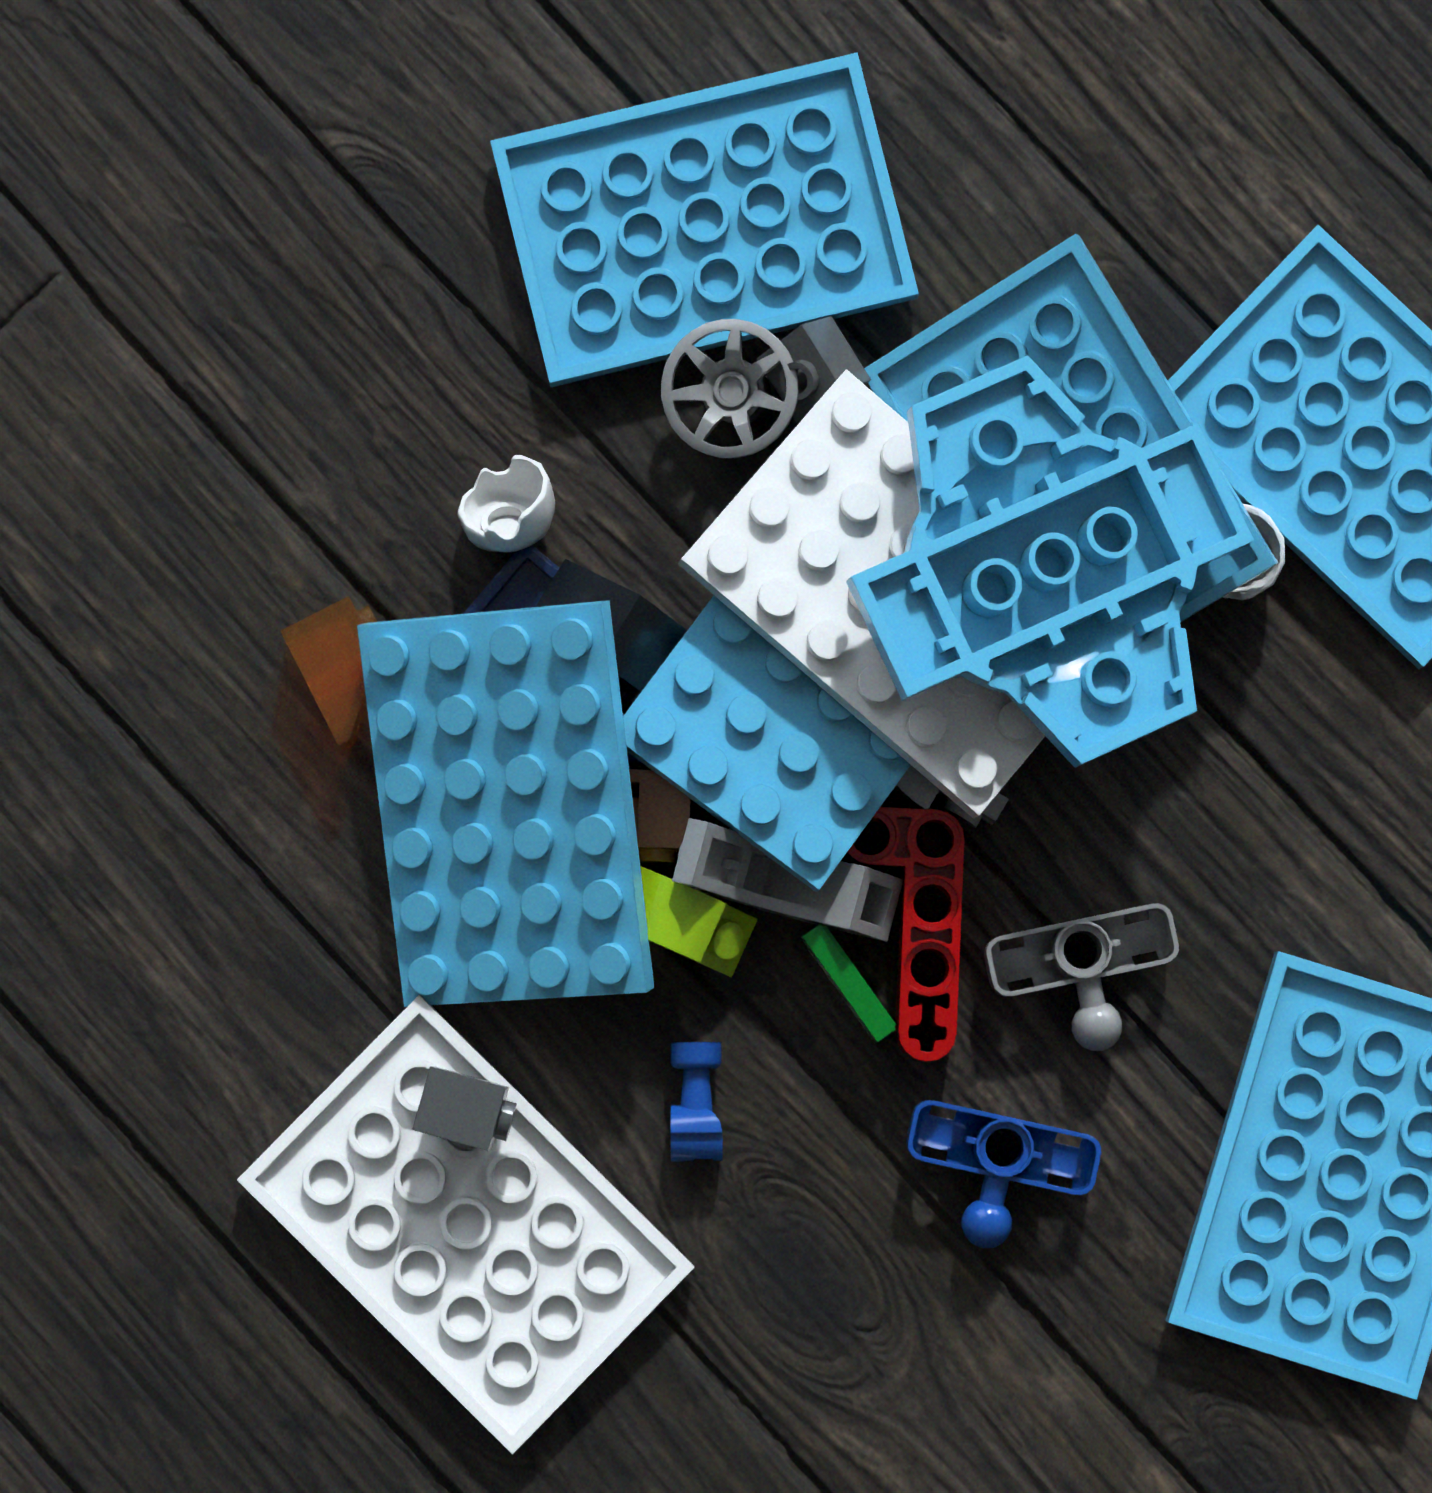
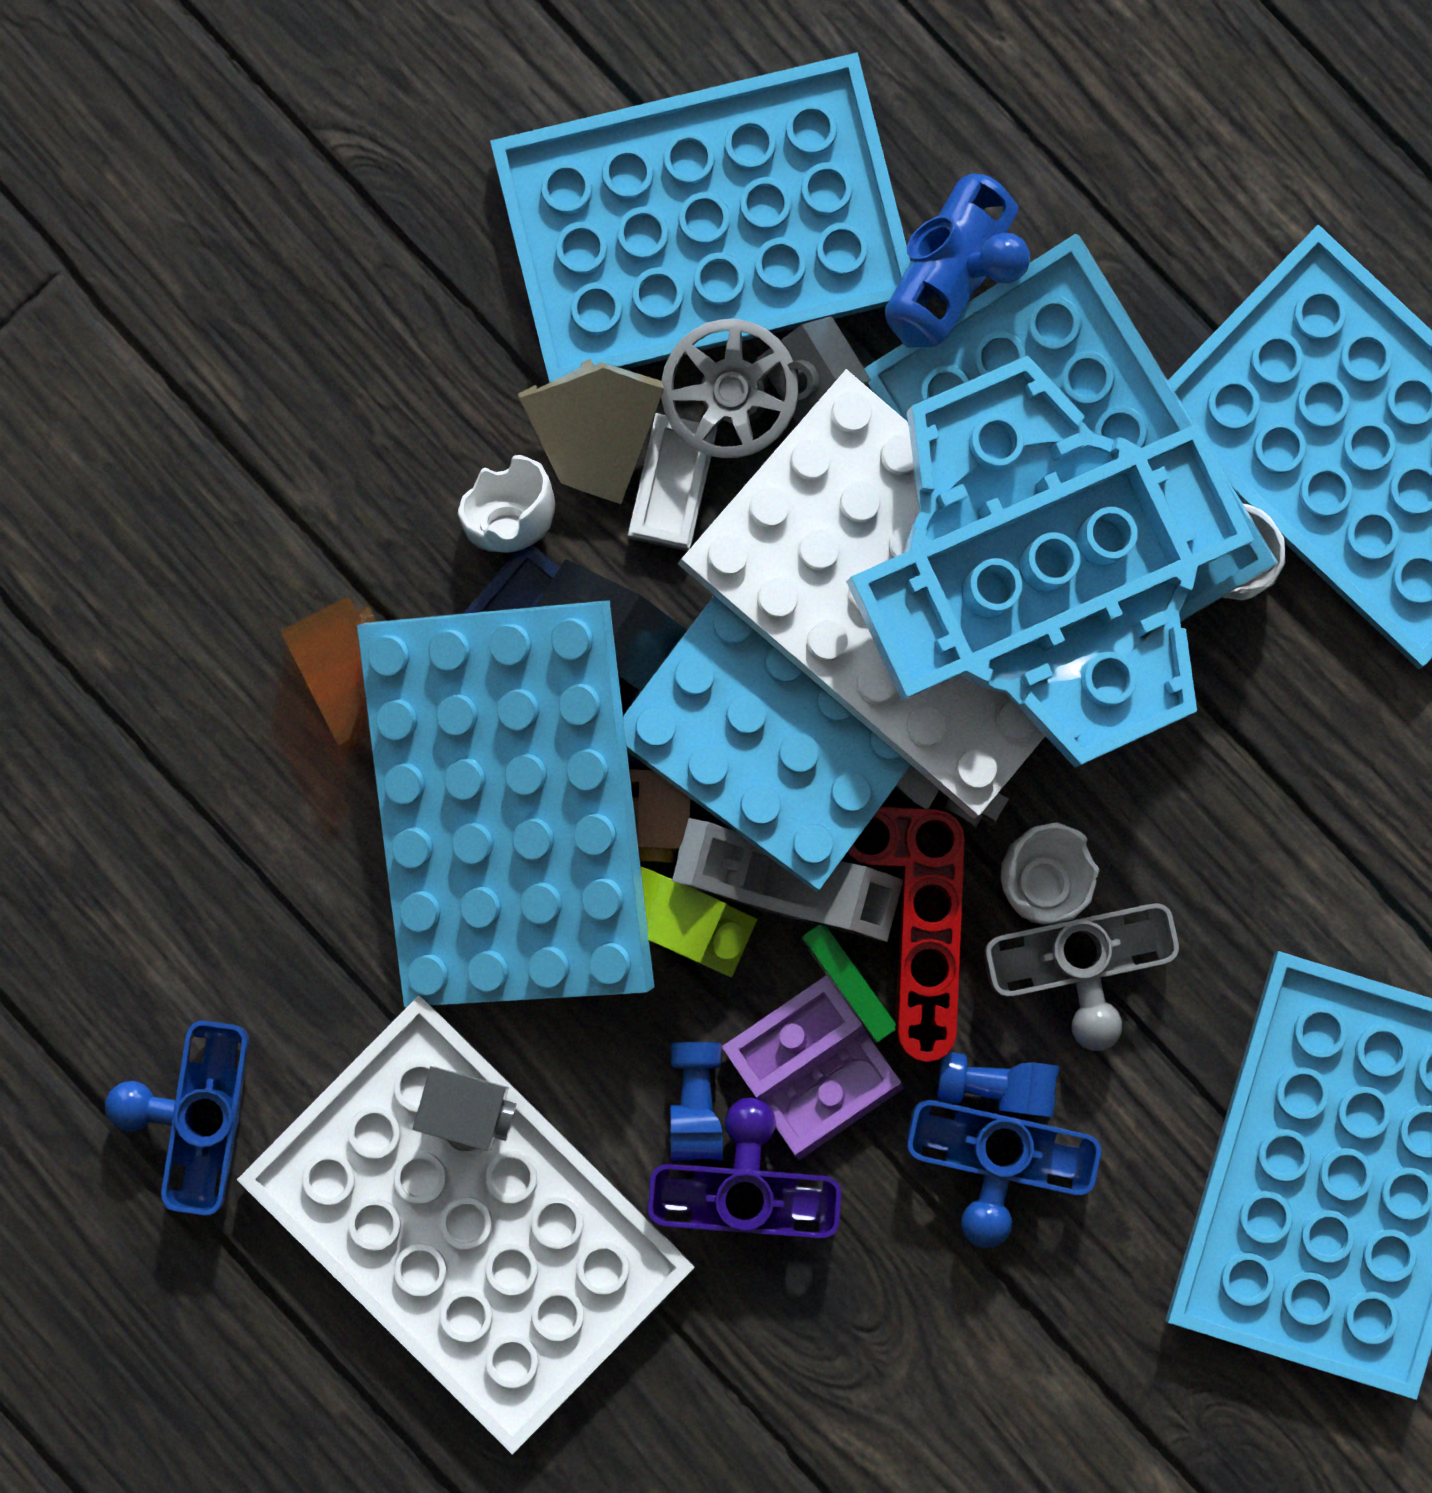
(133, 1106): none -> blue piece
(594, 425): none -> dark tan slope
(670, 487): none -> white tile
(750, 1126): none -> dark purple piece
(813, 1067): none -> medium lavender slope
(953, 259): none -> blue piece
(1021, 1089): none -> blue leg
(1049, 874): none -> white hair

